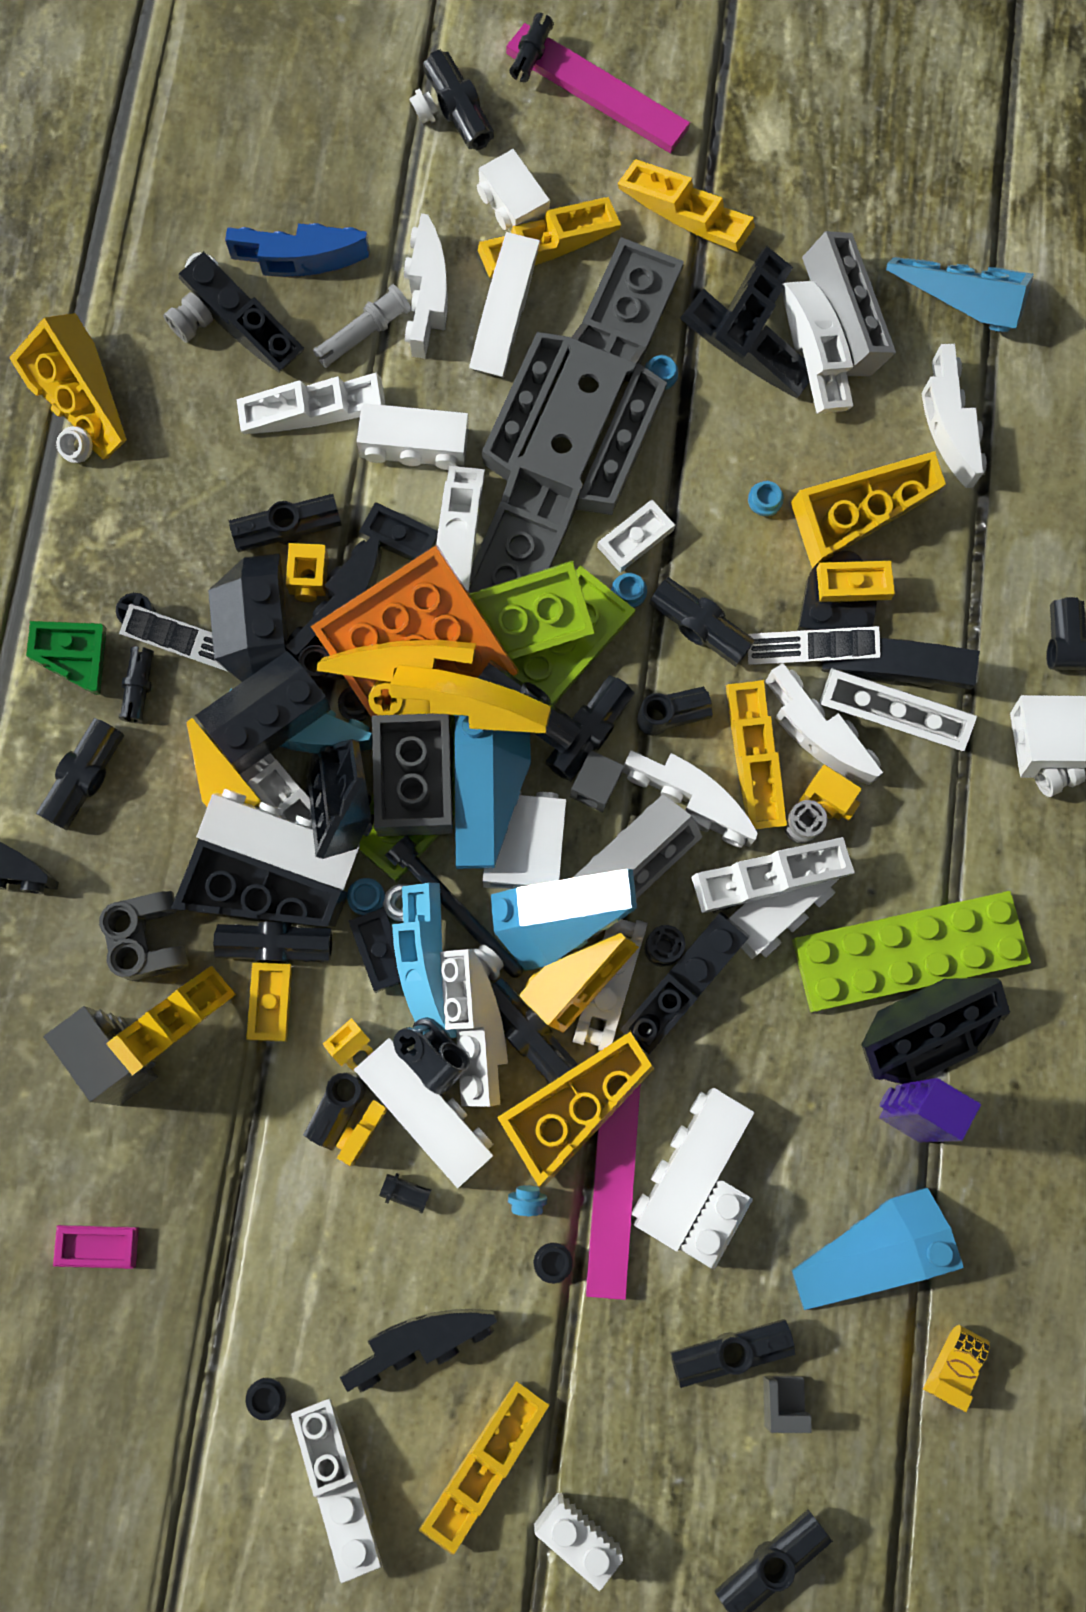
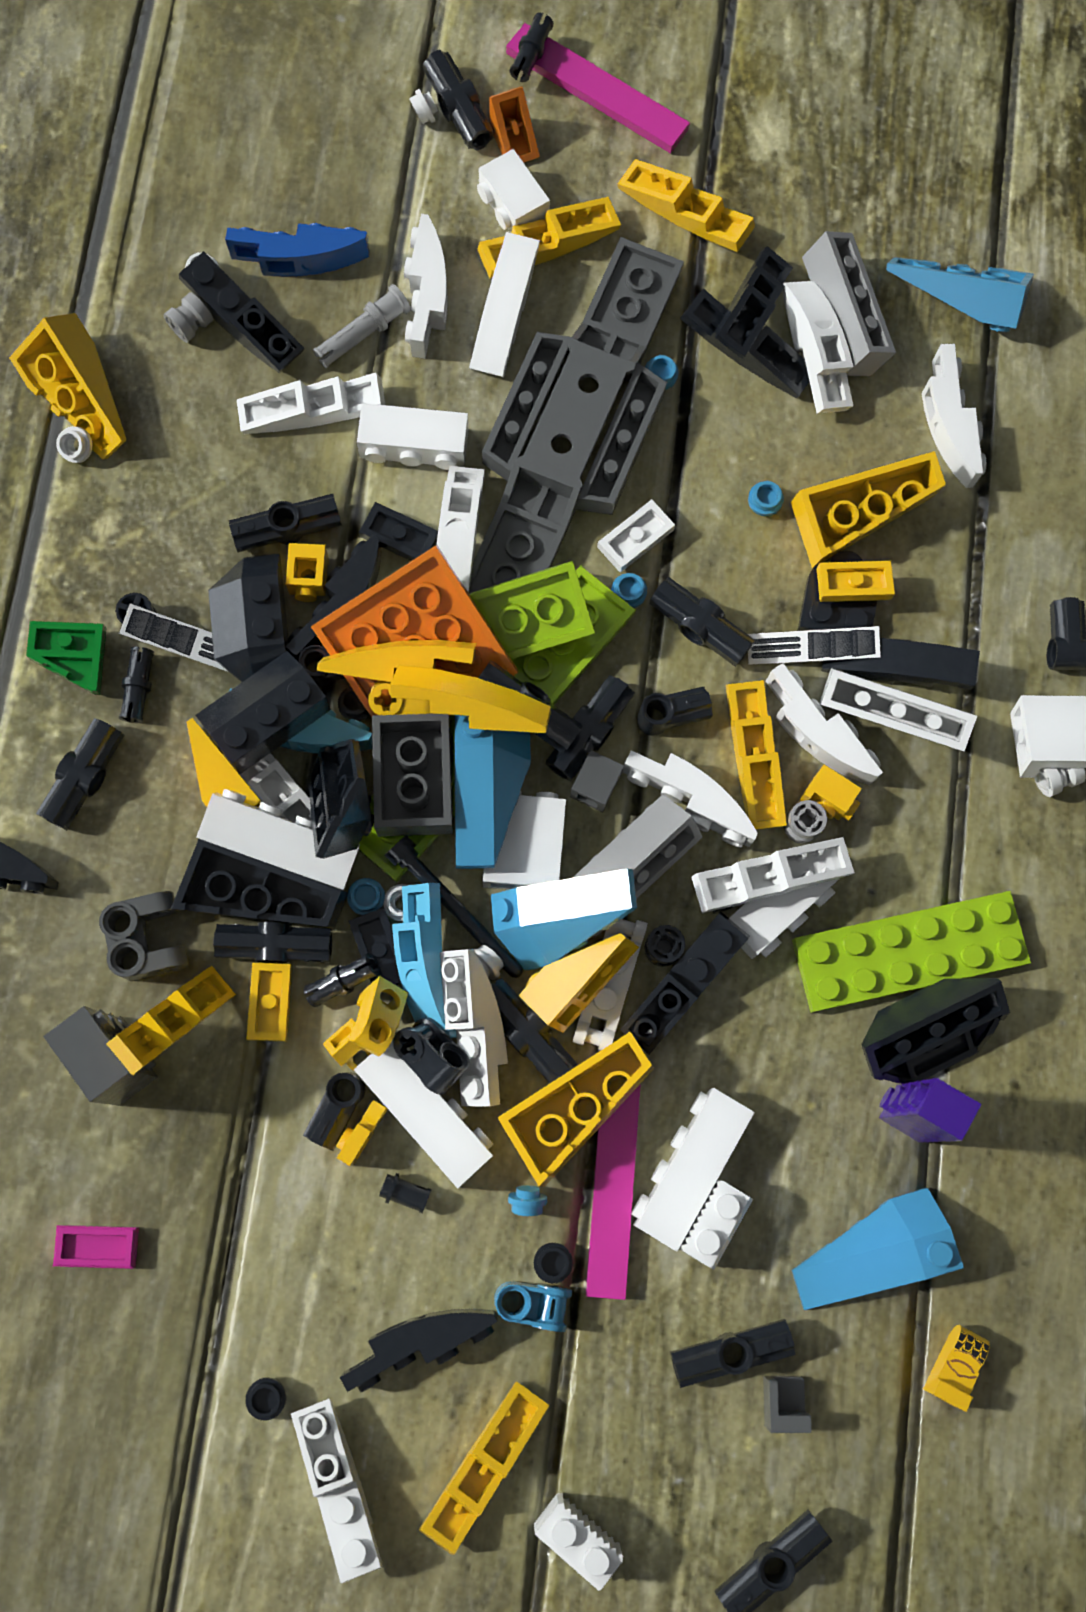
(342, 980): none -> black pin
(377, 1019): none -> yellow leg
(513, 124): none -> orange slope
(536, 1305): none -> dark azure piece

